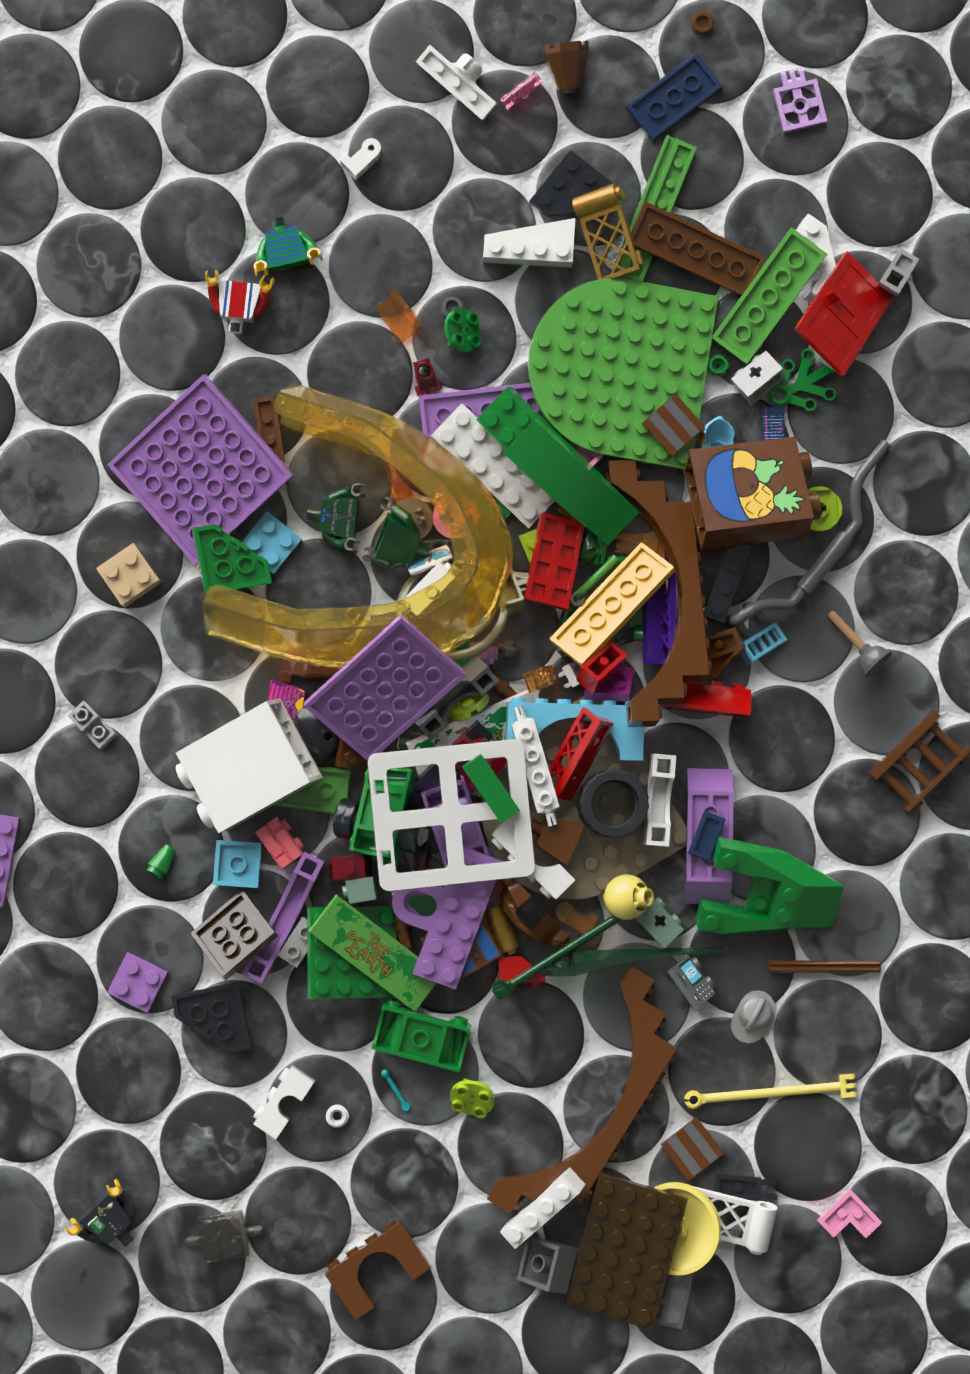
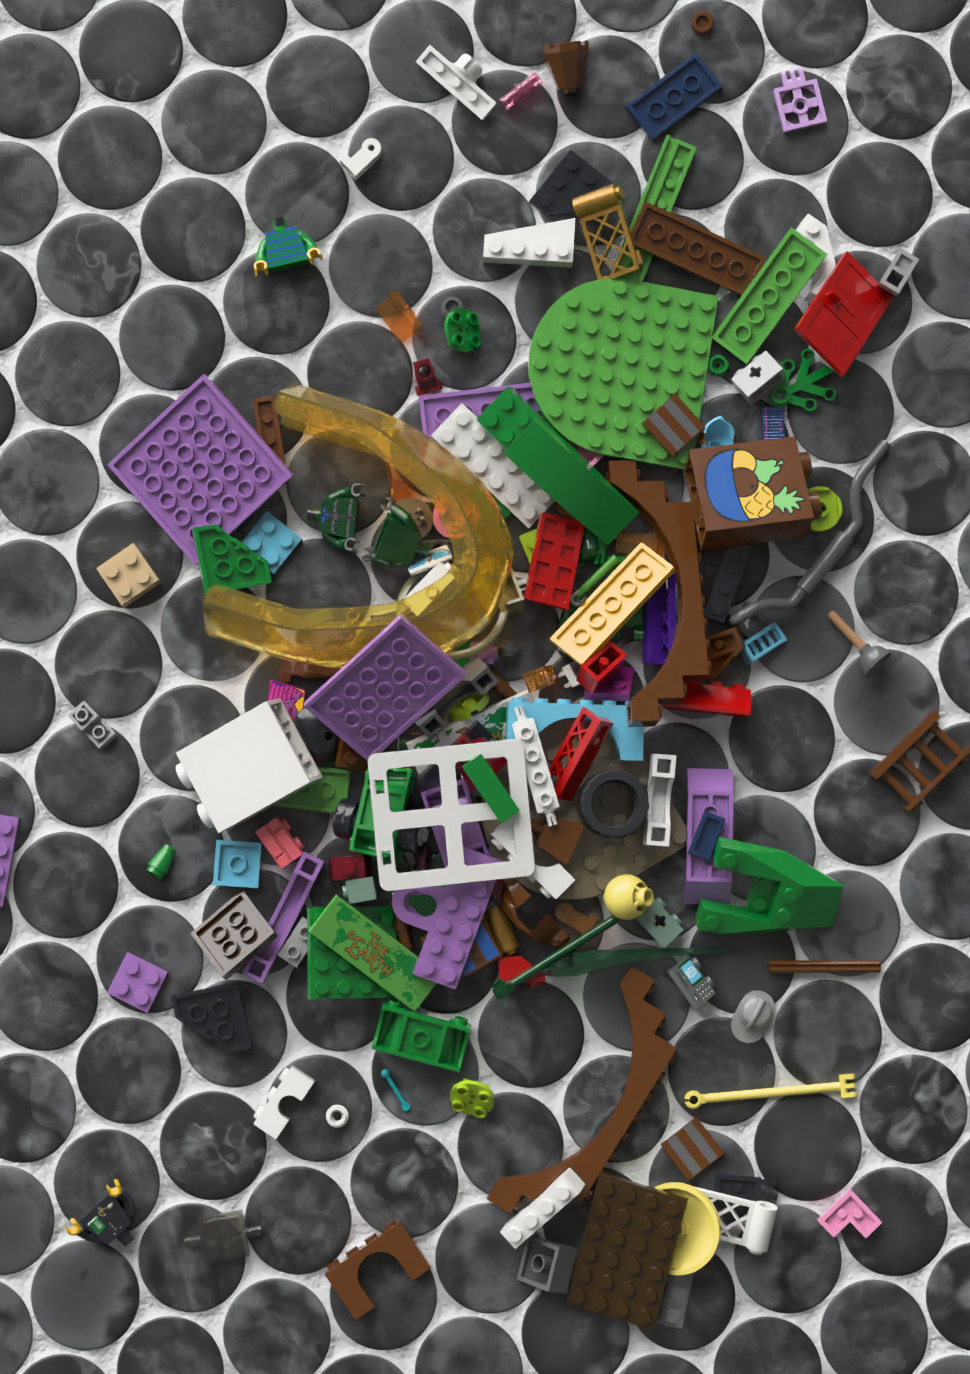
(238, 300): torso -> none

